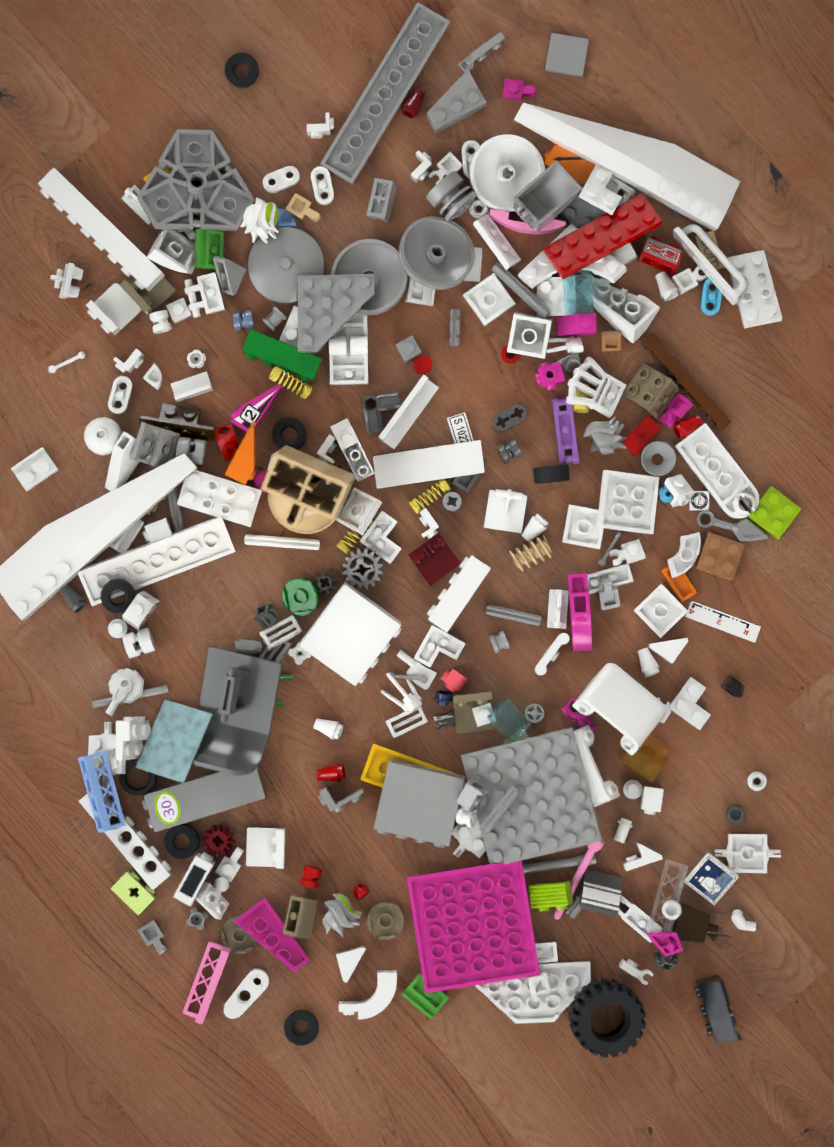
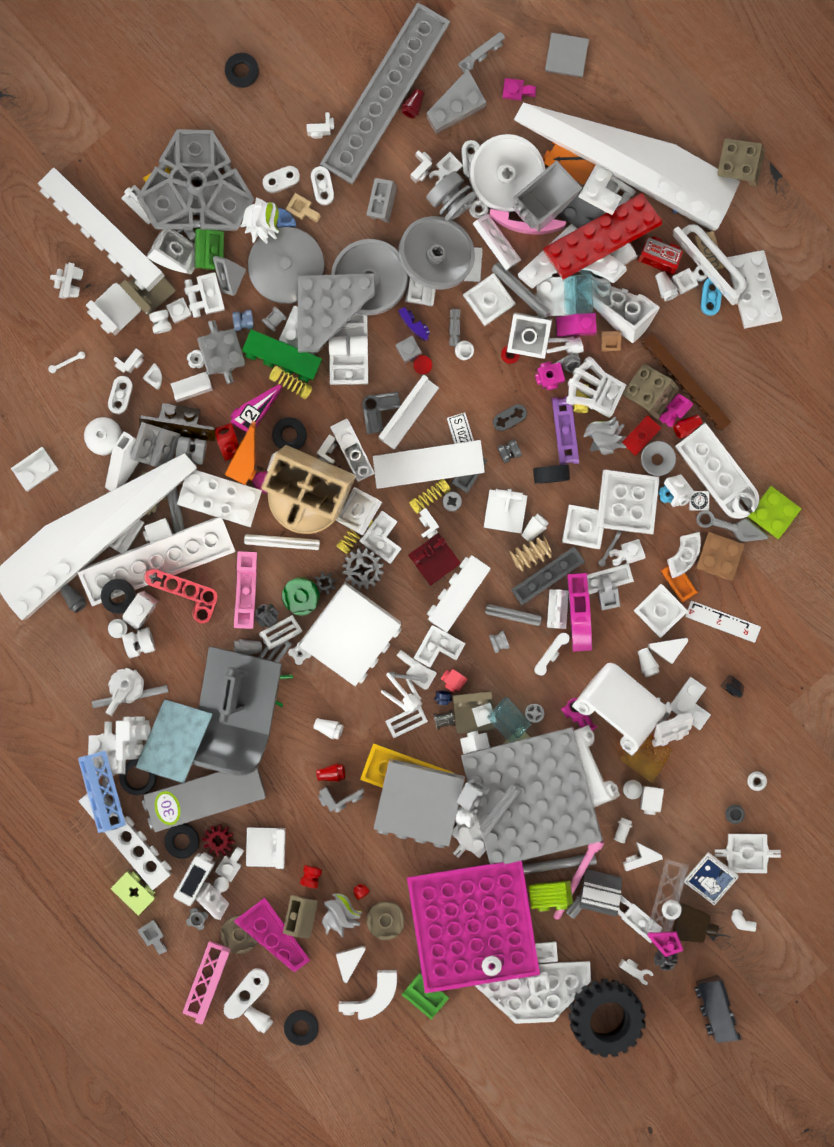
(179, 590): none -> coral beam
(221, 352): none -> light grey plate
(245, 590): none -> bright pink slope
(259, 1020): none -> white cone
(417, 329): none -> dark purple slope
(464, 350): none -> white plate
(474, 742): none -> white plate
(491, 959): none -> white plate
(547, 575): none -> dark grey plate
(672, 729): none -> white plate
(741, 161): none -> dark tan bracket

